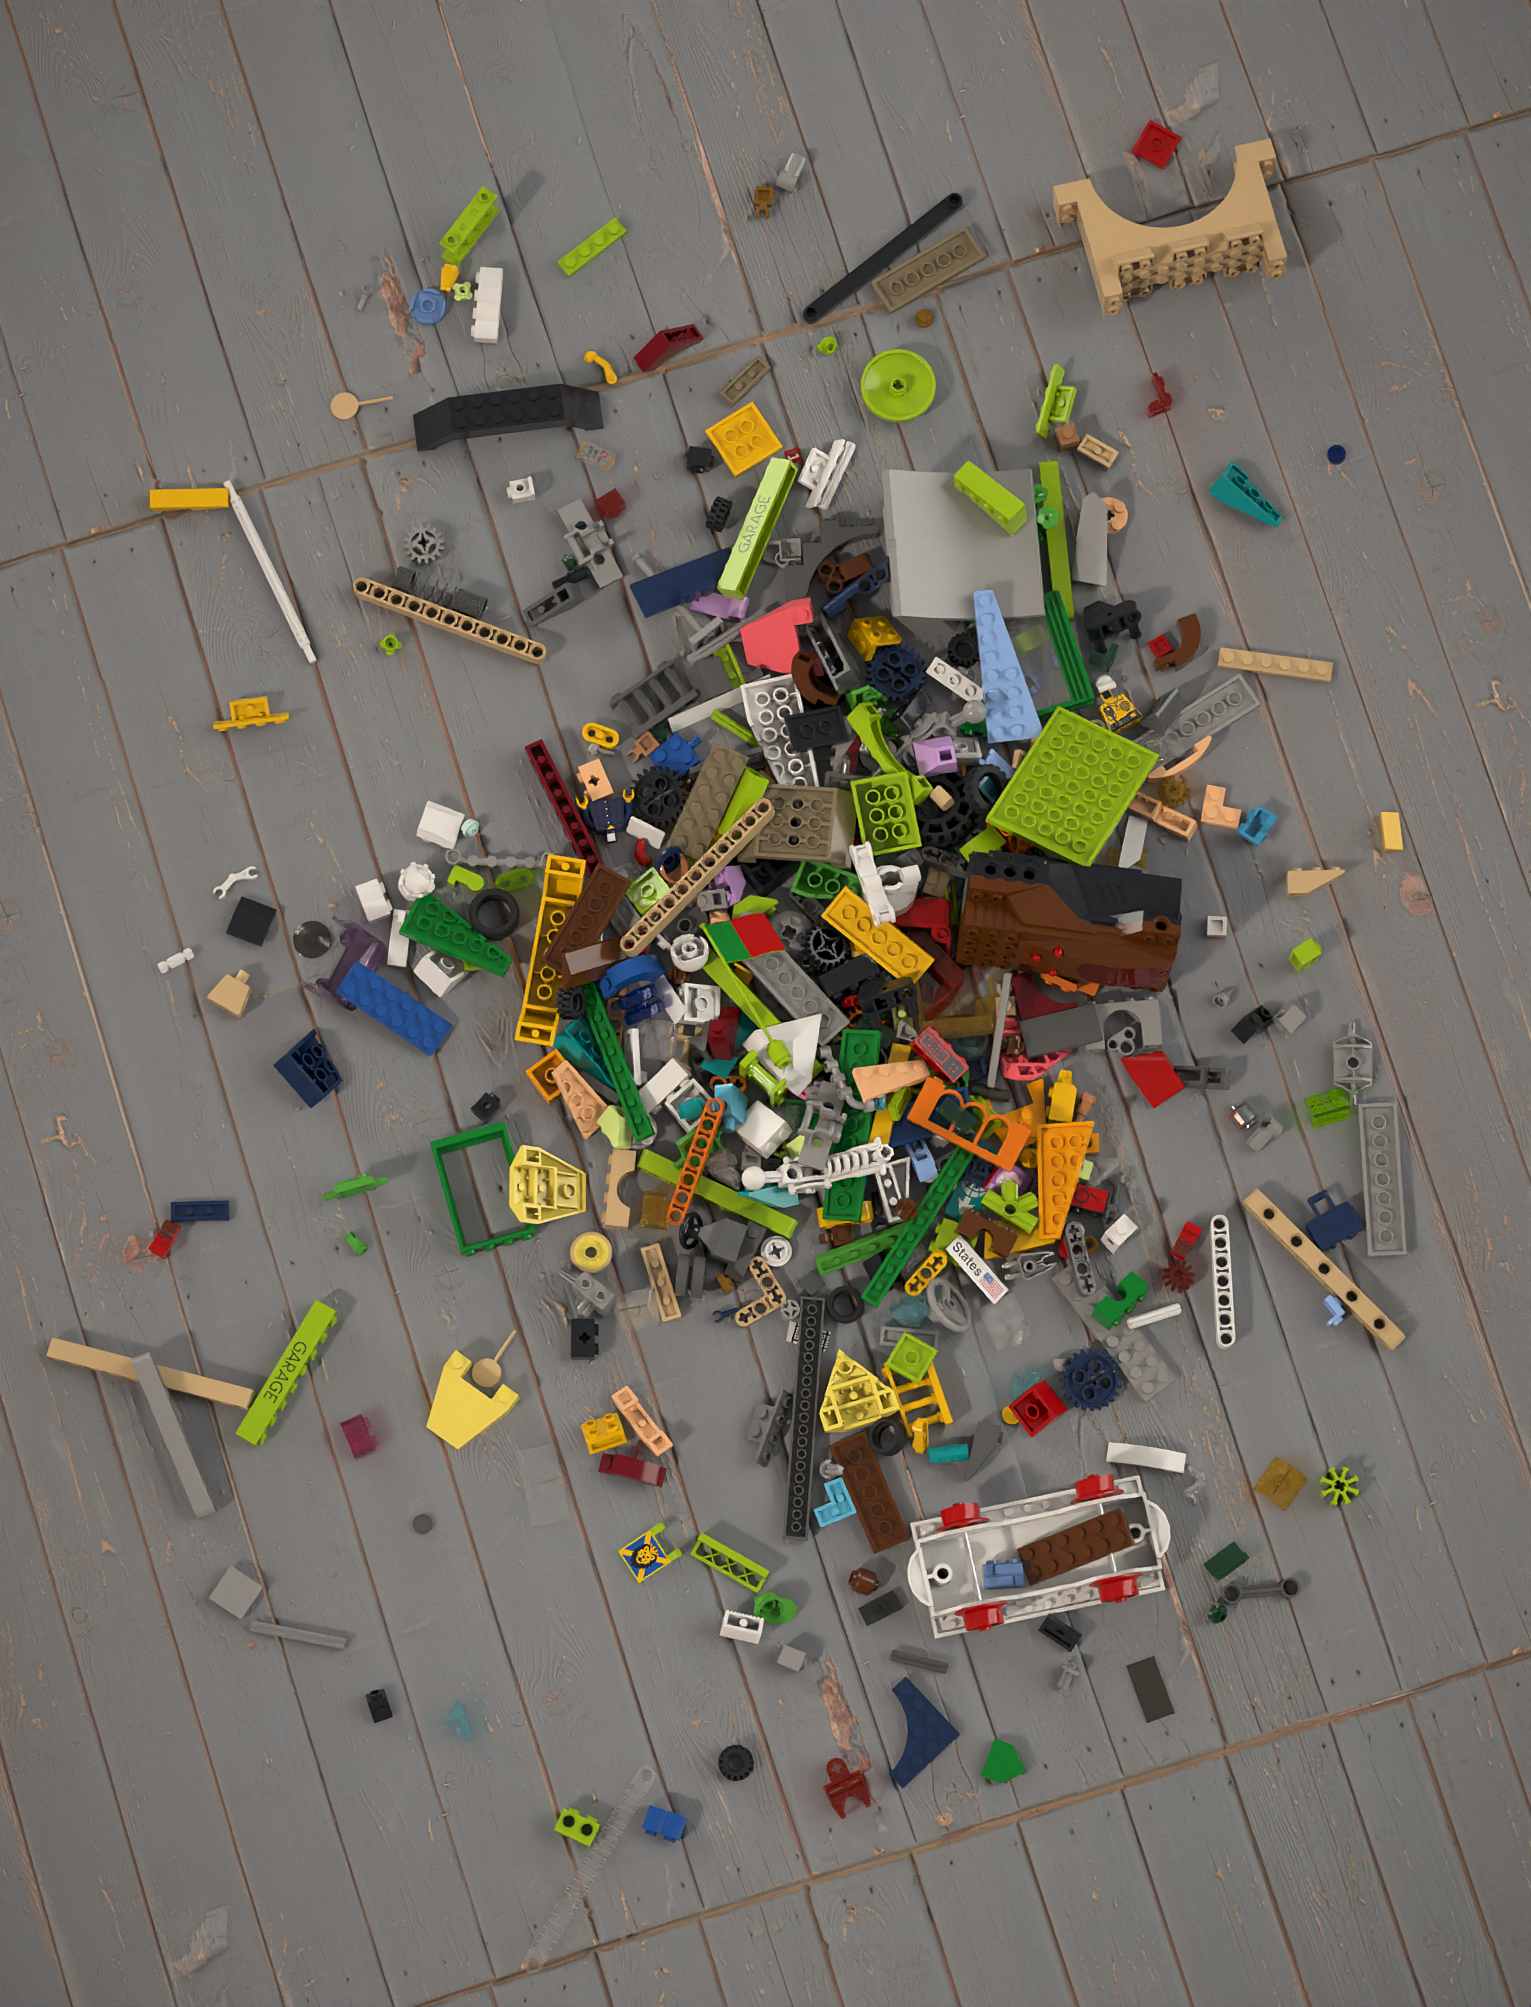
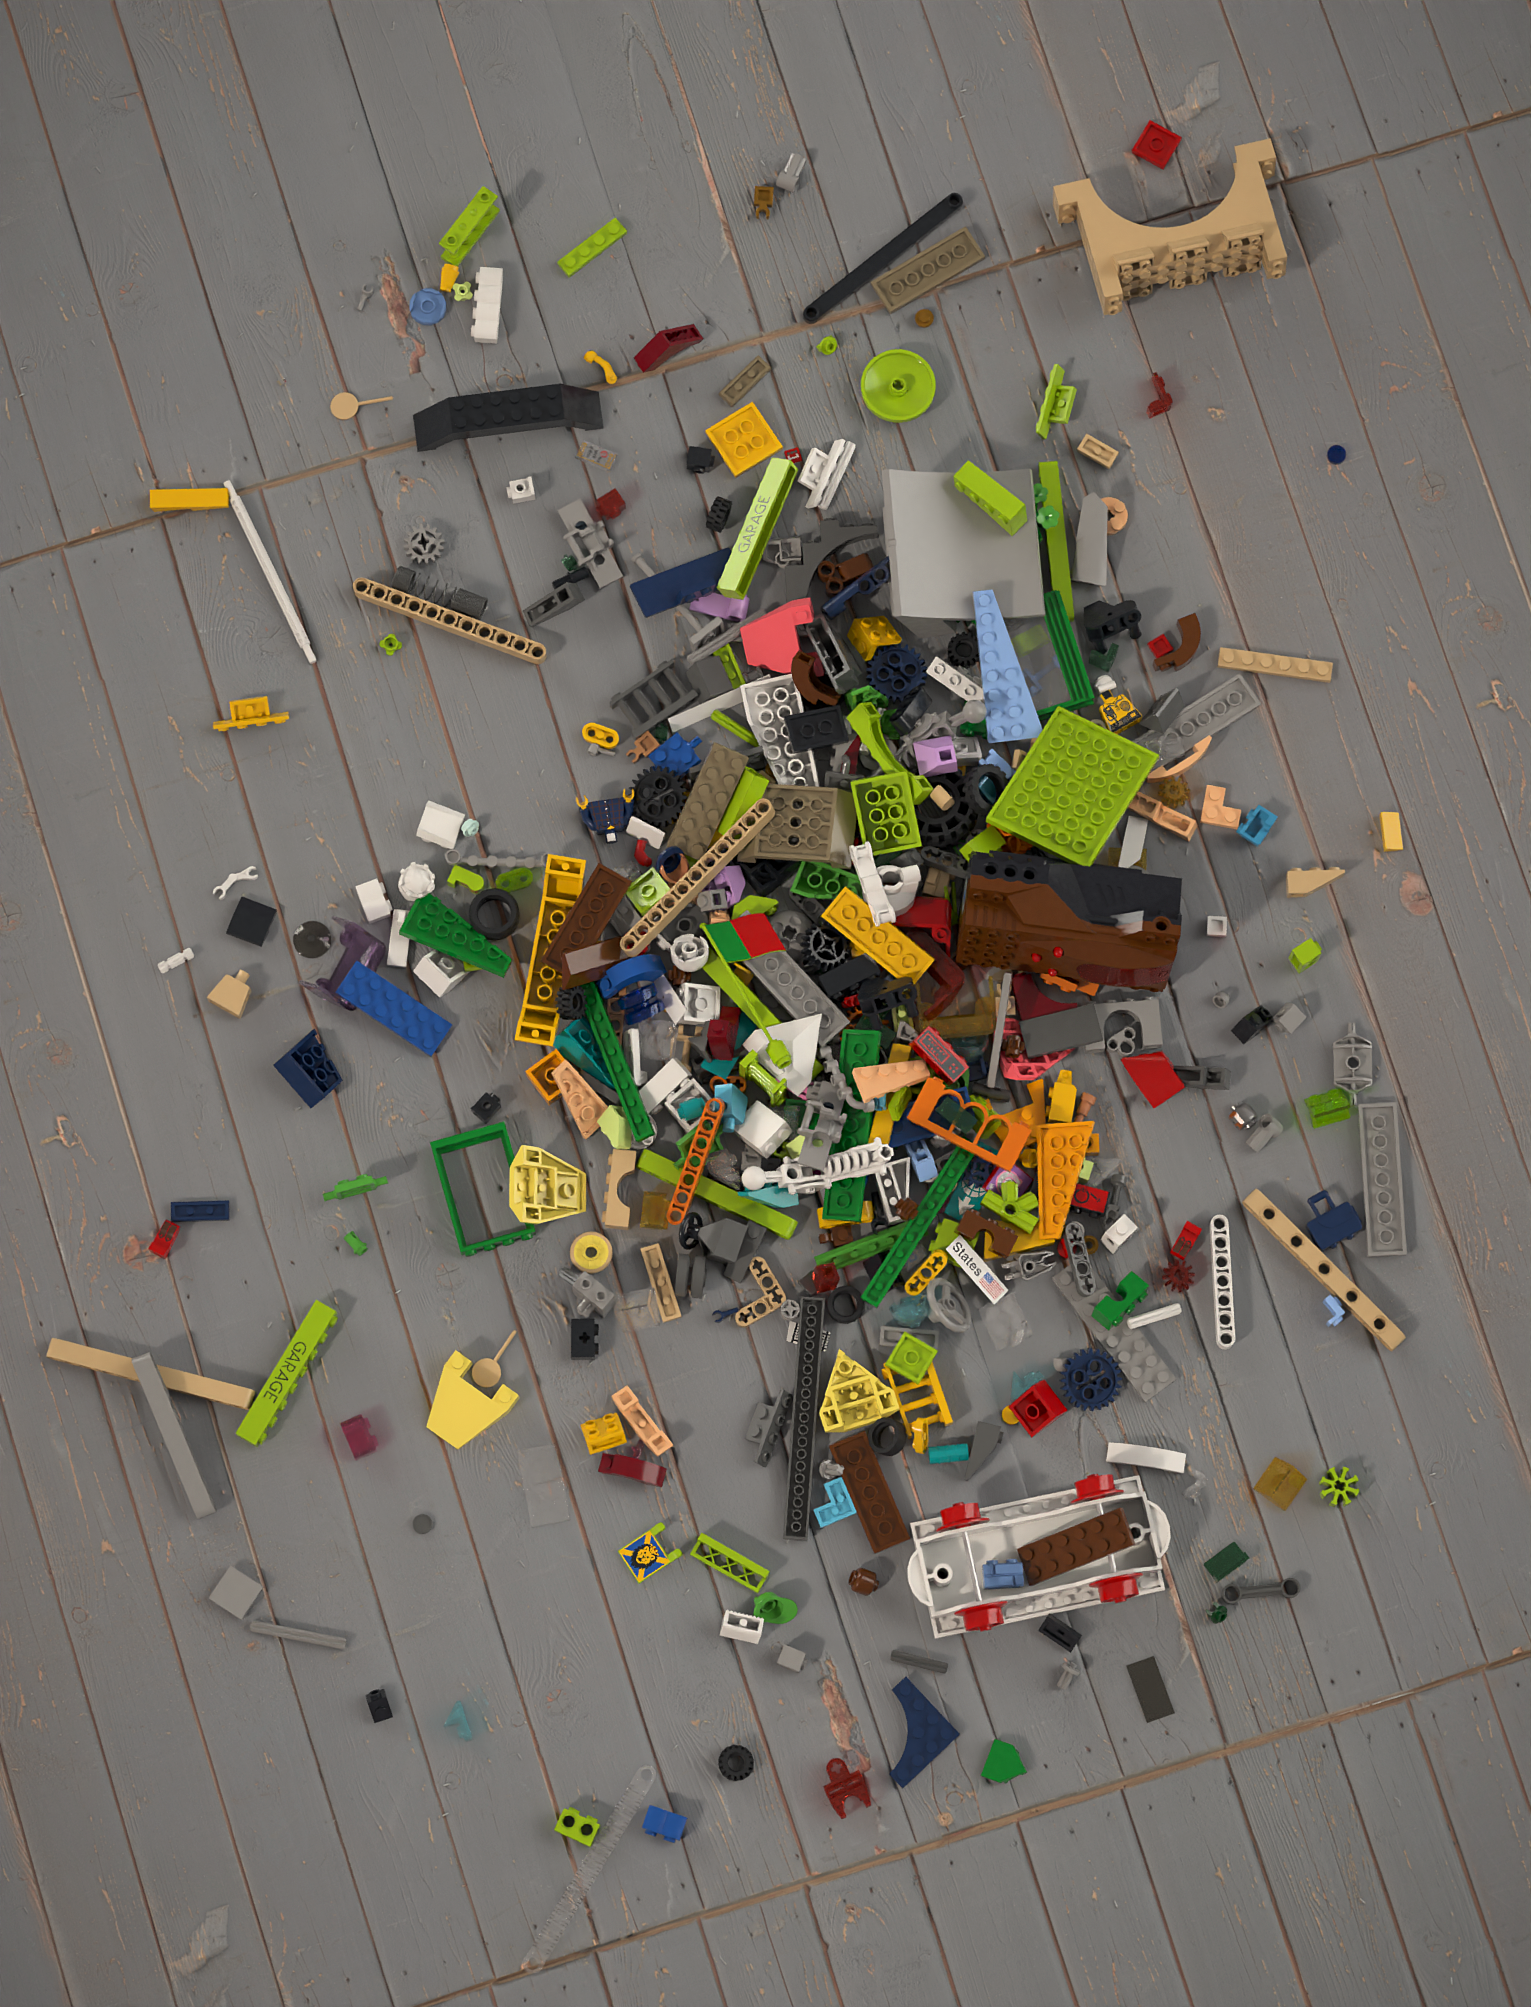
(563, 805): dark red brick -> none
(594, 771): light nougat brick -> none
(725, 1283): pearl gold plate -> none
(779, 1242): white gear -> none
(825, 1277): none -> clear red brick
(880, 1608): pearl dark grey plate -> none
(1067, 437): medium nougat brick -> none
(1236, 491): teal wedge -> none

